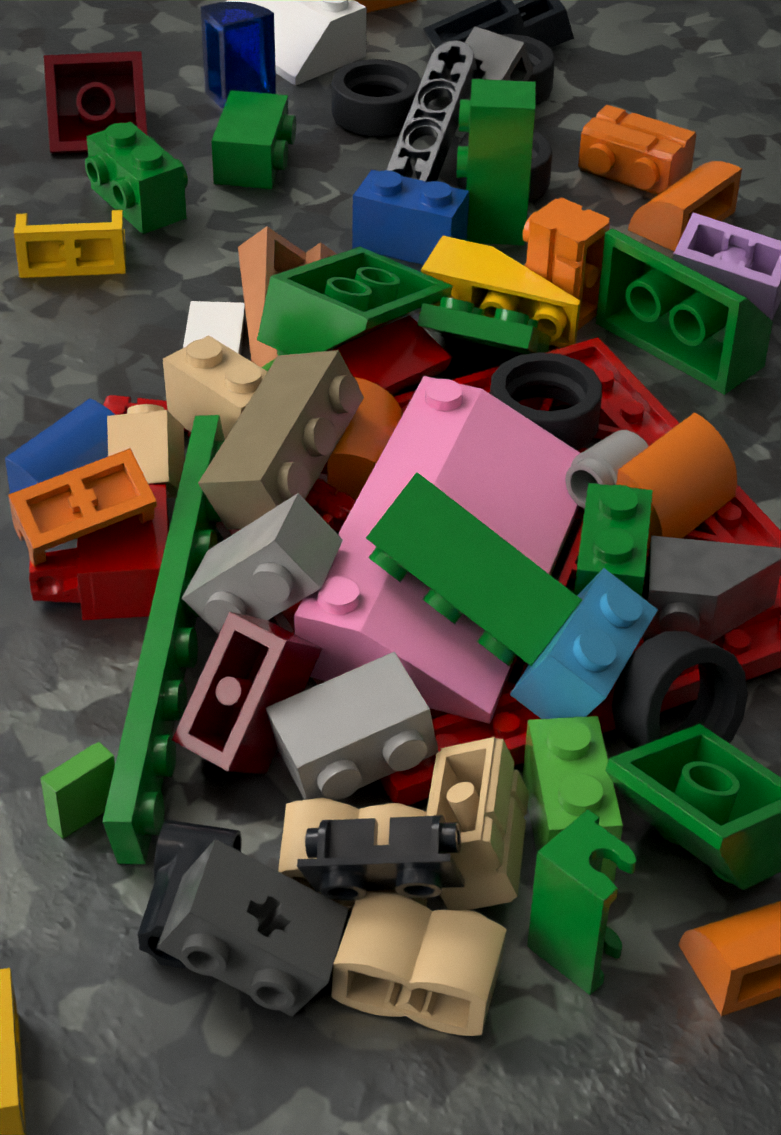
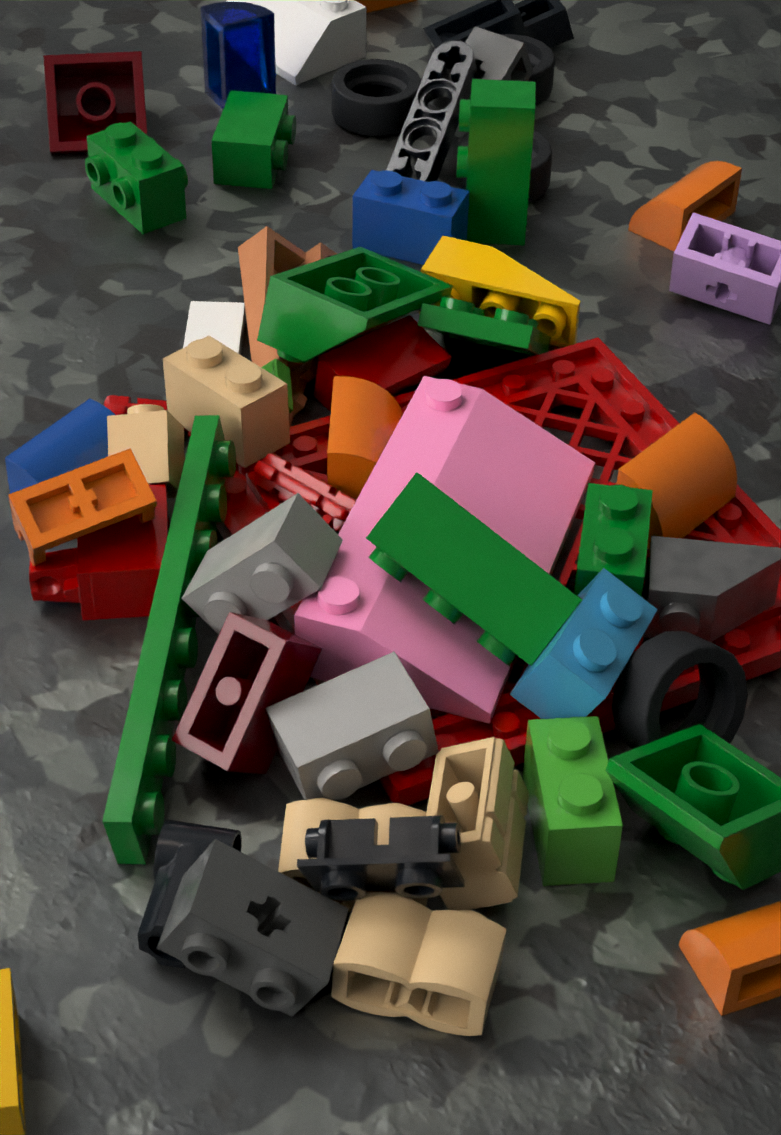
(70, 248): yellow hinge -> none
(78, 789): bright green tile -> none
(282, 436): dark tan brick -> none
(556, 378): black tyre -> none
(568, 250): orange brick -> none
(574, 900): green hinge -> none
(601, 463): light grey brick -> none
(636, 150): orange brick -> none
(680, 315): green slope -> none

